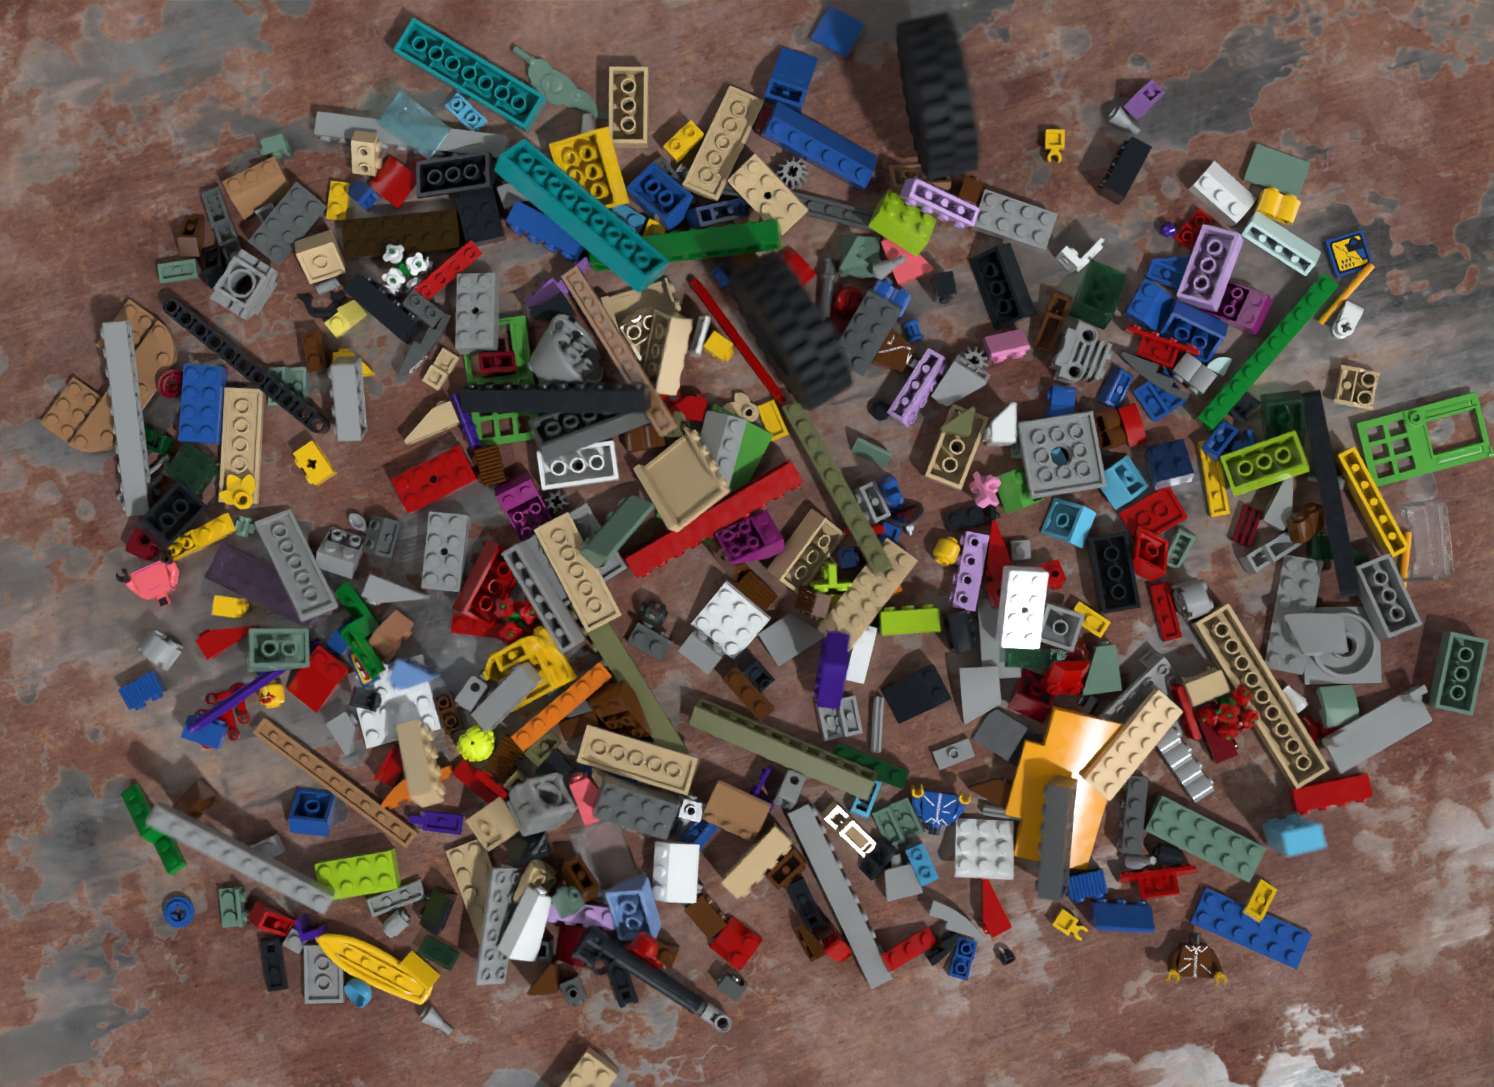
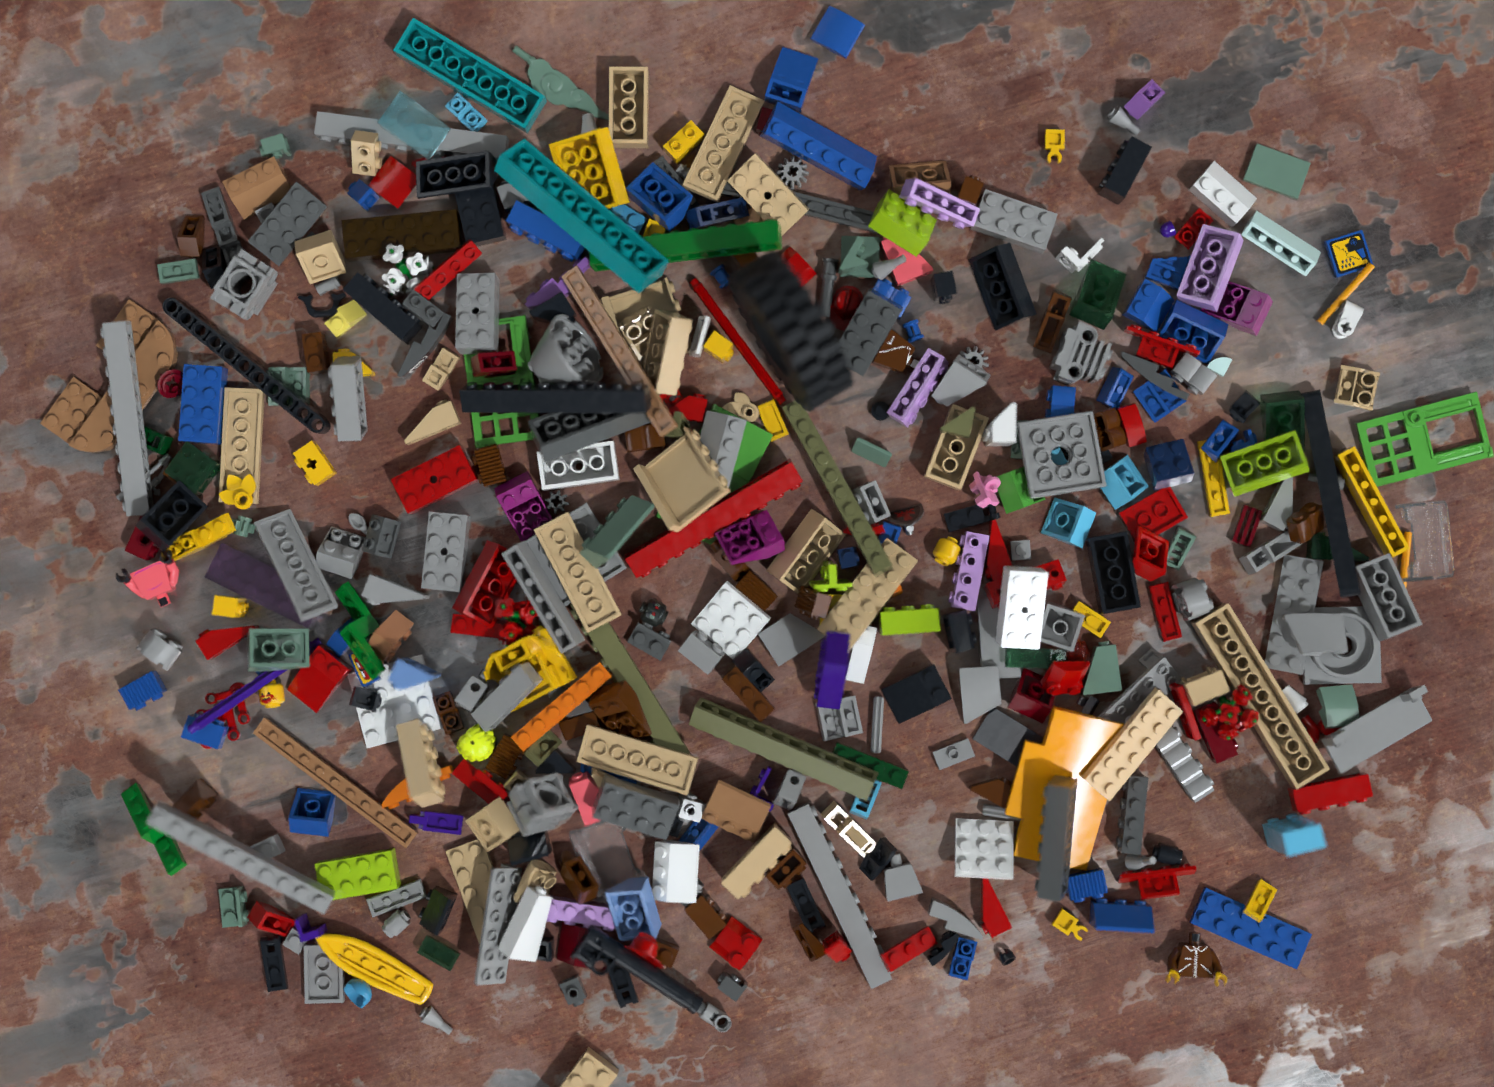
(174, 919): blue gear -> none
(338, 201): yellow plate -> none
(345, 731): light grey slope -> none
(391, 767): red panel -> none
(419, 970): yellow tile -> none
(468, 427): dark purple pin -> none
(547, 981): reddish brown slope -> none
(567, 901): sand green brick -> none
(891, 492): blue piece -> none
(898, 821): sand green slope -> none
(921, 863): dark azure brick -> none
(938, 95): black tyre -> none
(938, 807): blue torso -> none
(1005, 345): bright pink slope -> none
(1203, 838): sand green brick -> none
(1266, 352): green brick -> none
(1277, 206): yellow brick -> none
(1457, 673): sand green brick -> none

